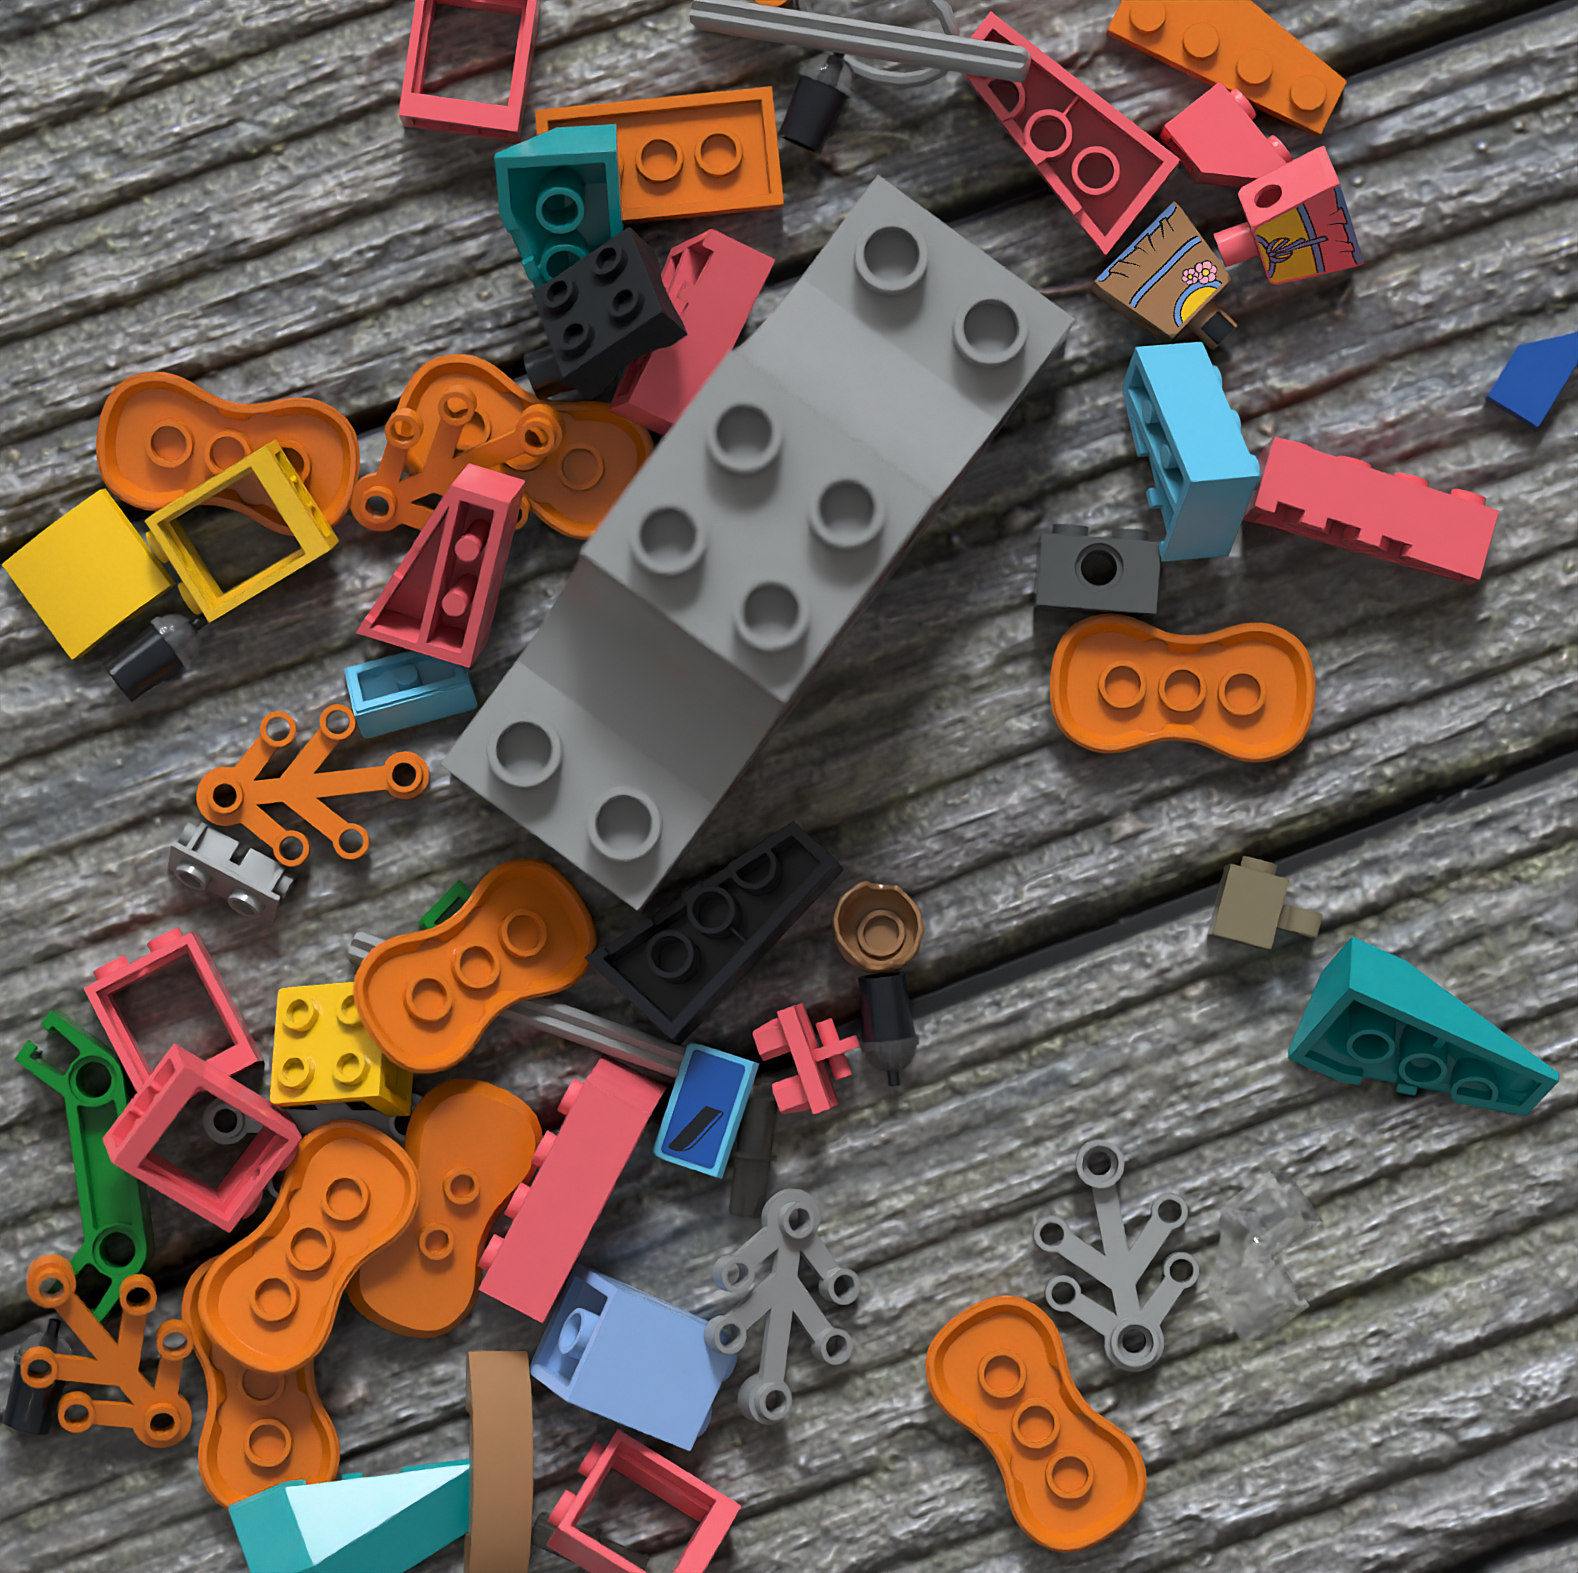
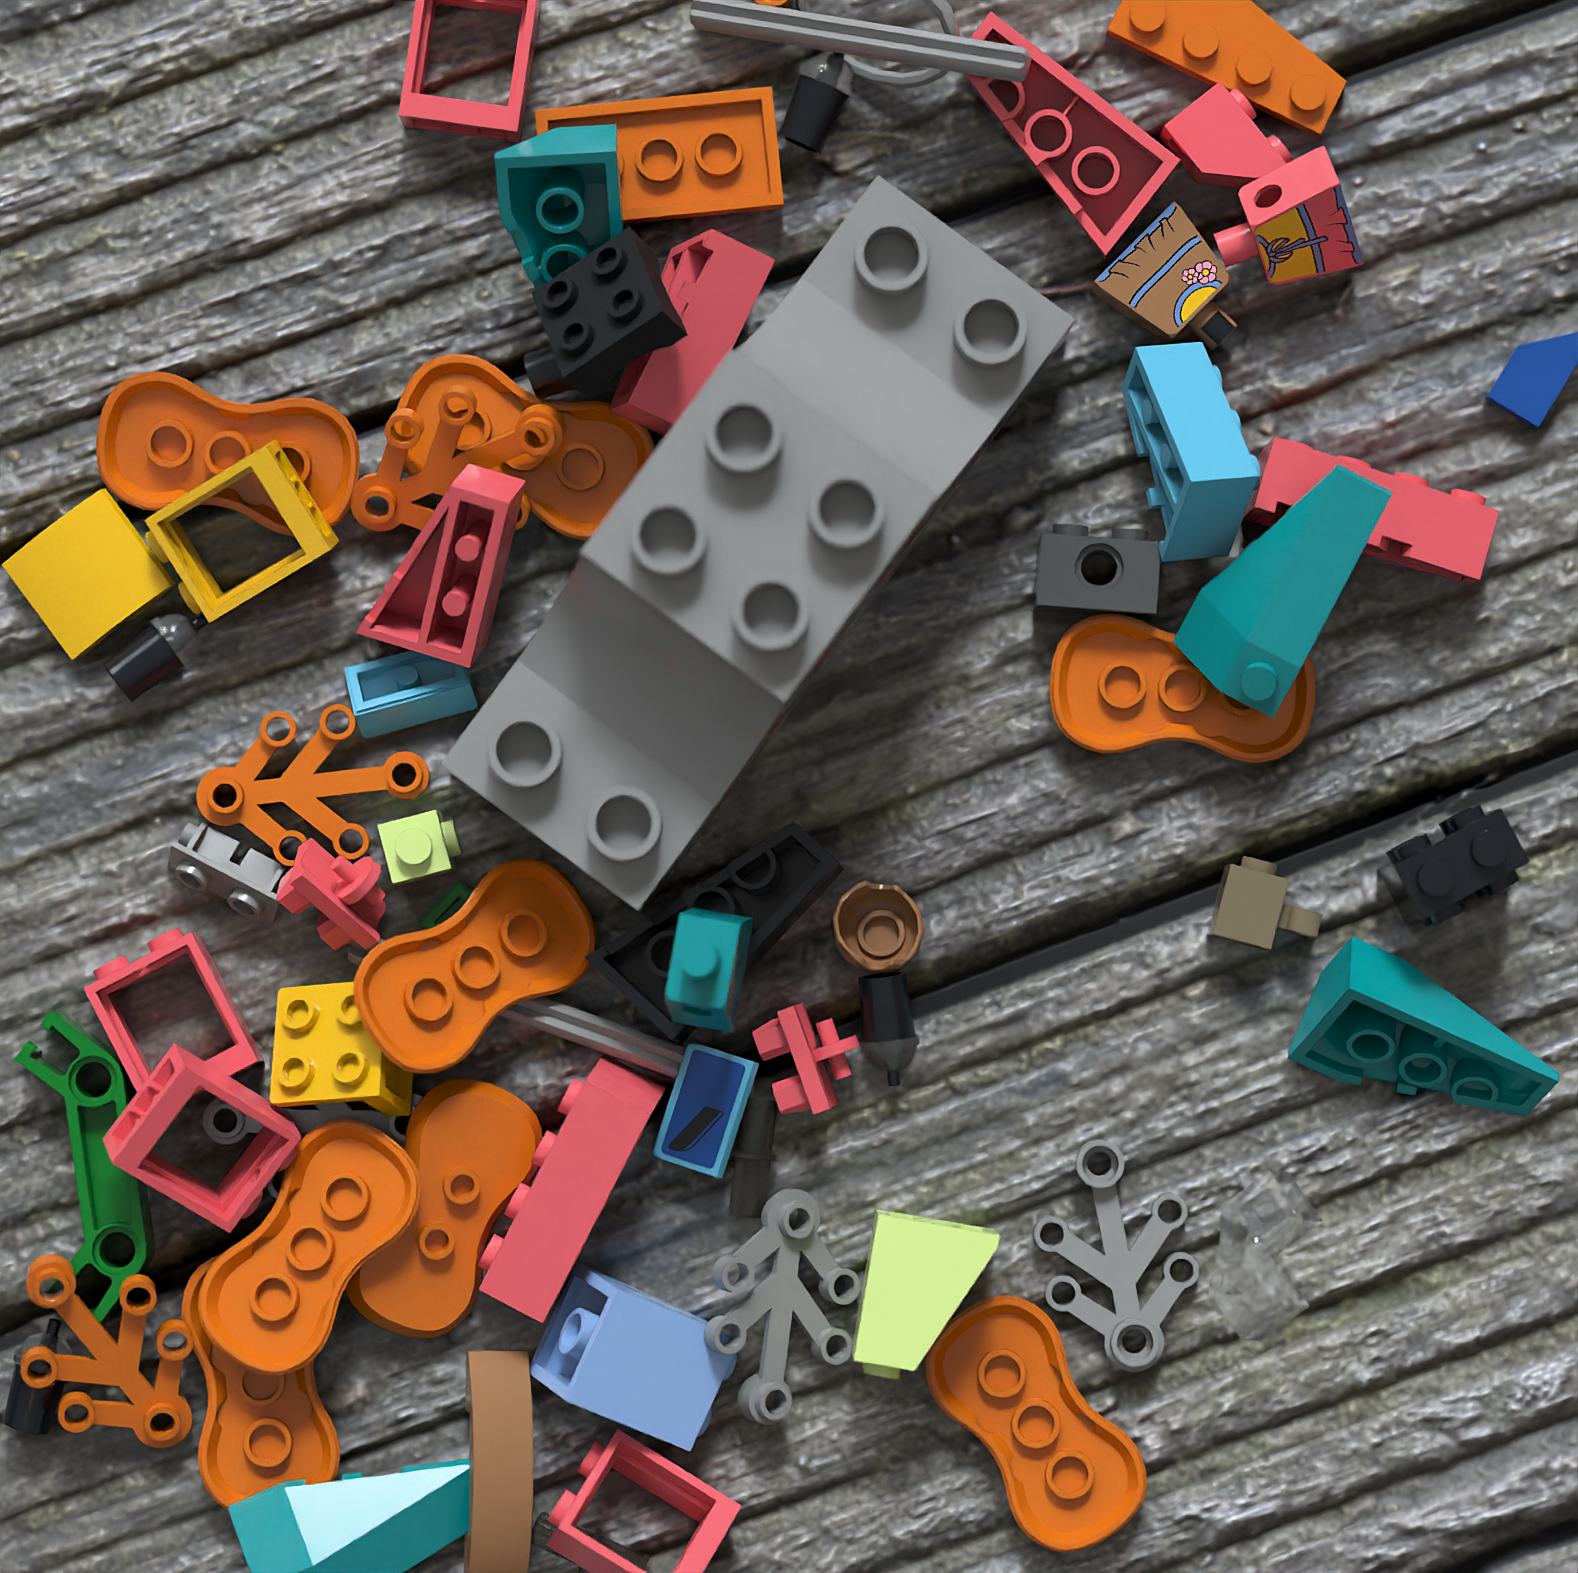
(340, 890): none -> coral hips
(419, 846): none -> yellowish green brick
(708, 968): none -> teal torso
(913, 1286): none -> yellowish green slope
(1271, 602): none -> teal wedge
(1470, 856): none -> black brick

